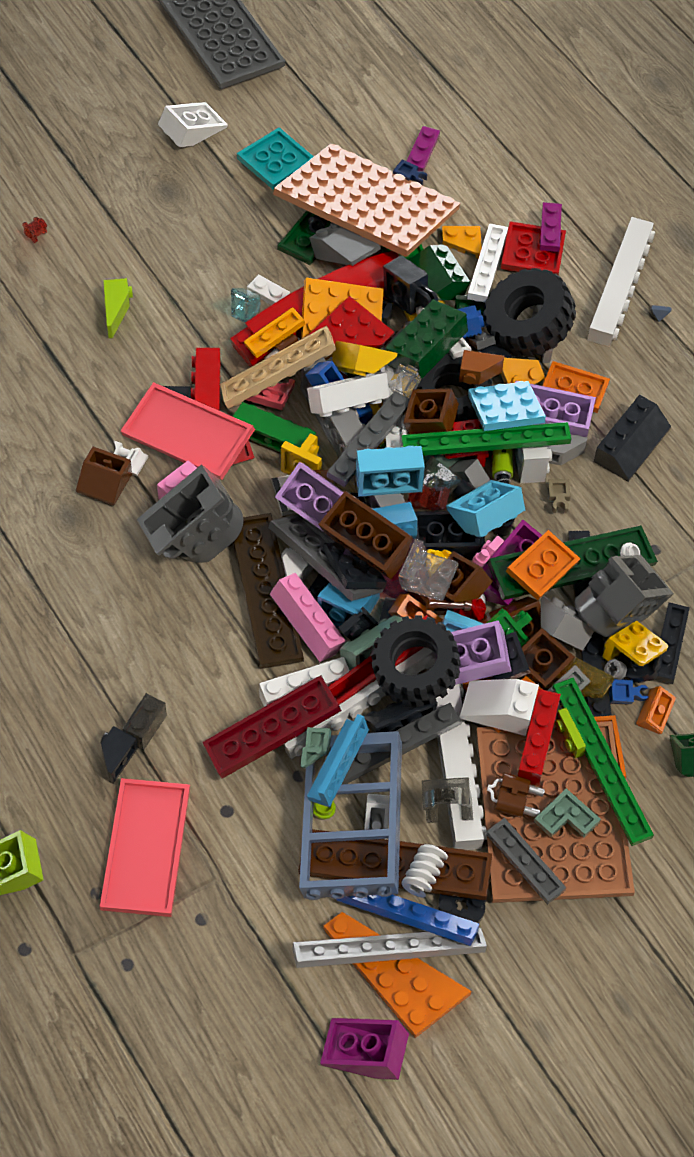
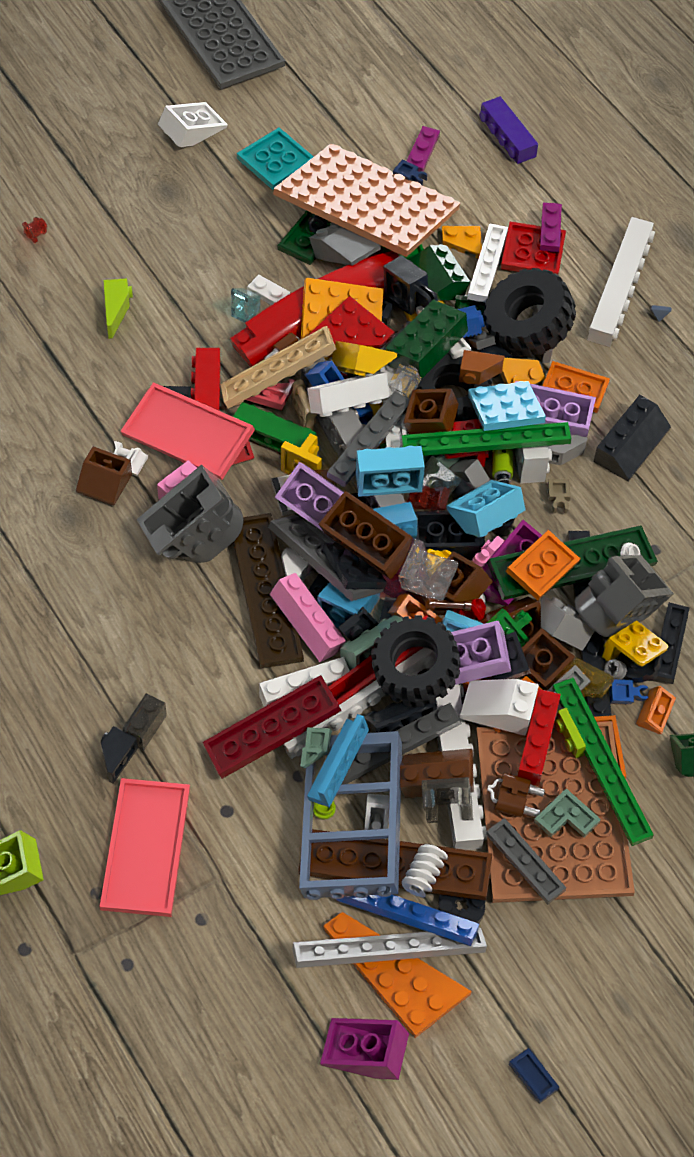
(274, 332): light orange plate -> none
(301, 405): none -> tan plate
(434, 766): none -> reddish brown slope
(508, 130): none -> dark purple brick
(534, 1075): none -> dark blue tile

